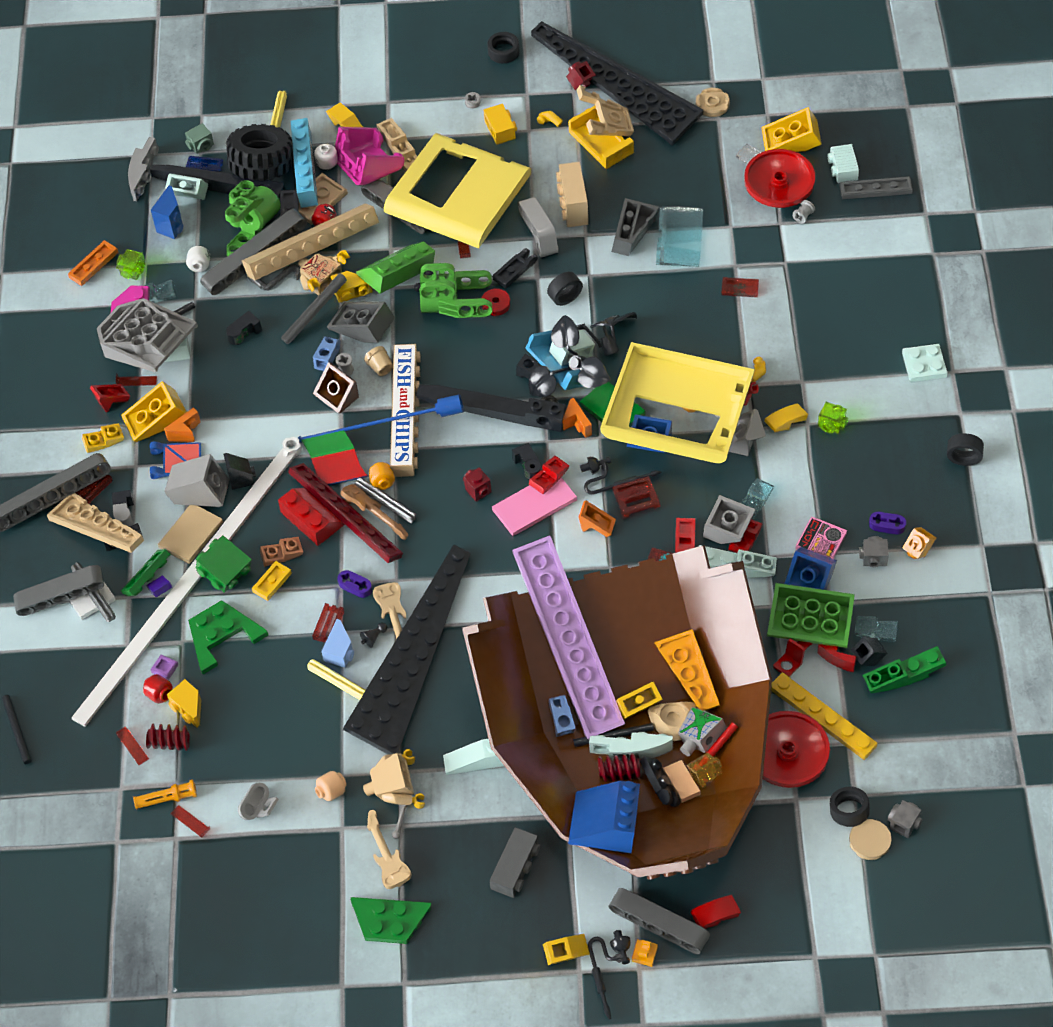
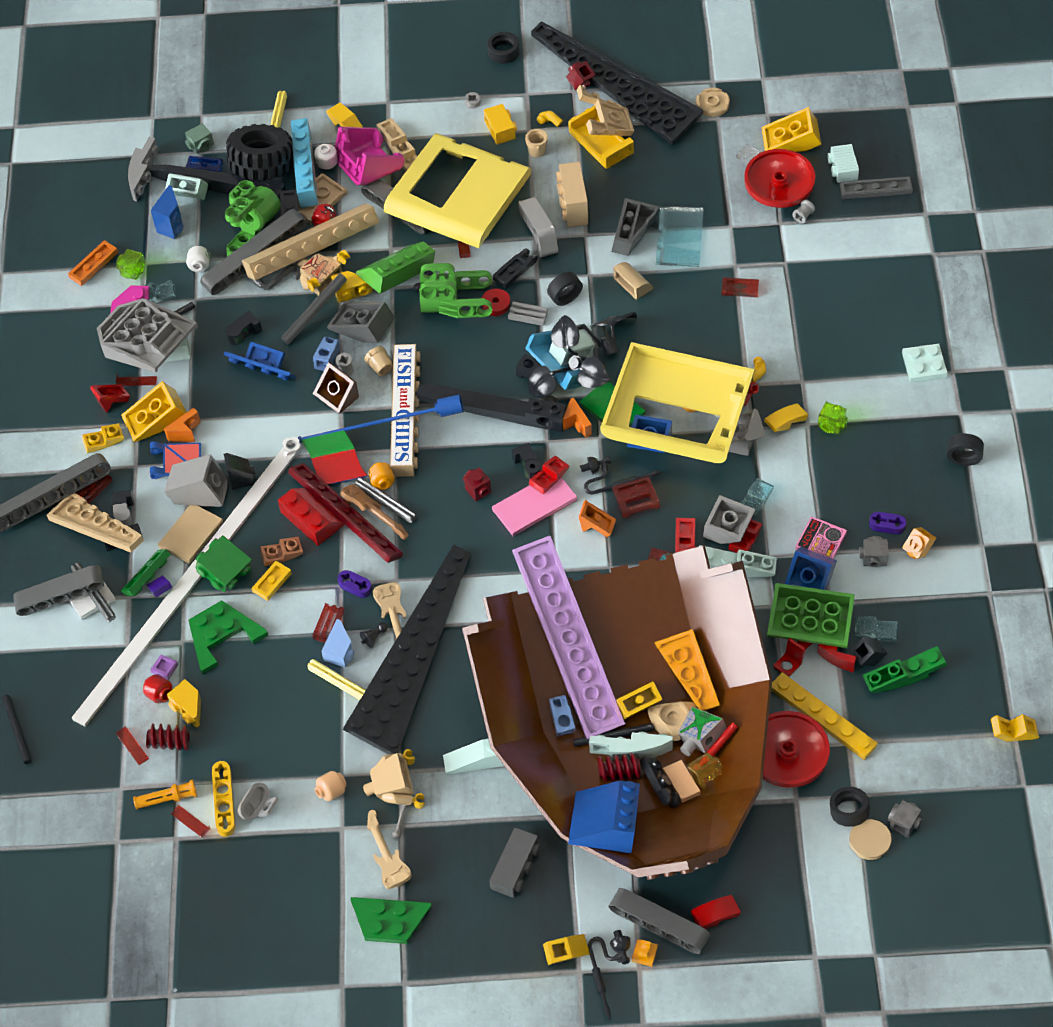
(225, 798): none -> yellow beam
(262, 357): none -> blue bracket
(528, 311): none -> light grey tile
(536, 141): none -> tan piece
(631, 280): none -> tan brick
(1016, 729): none -> yellow slope

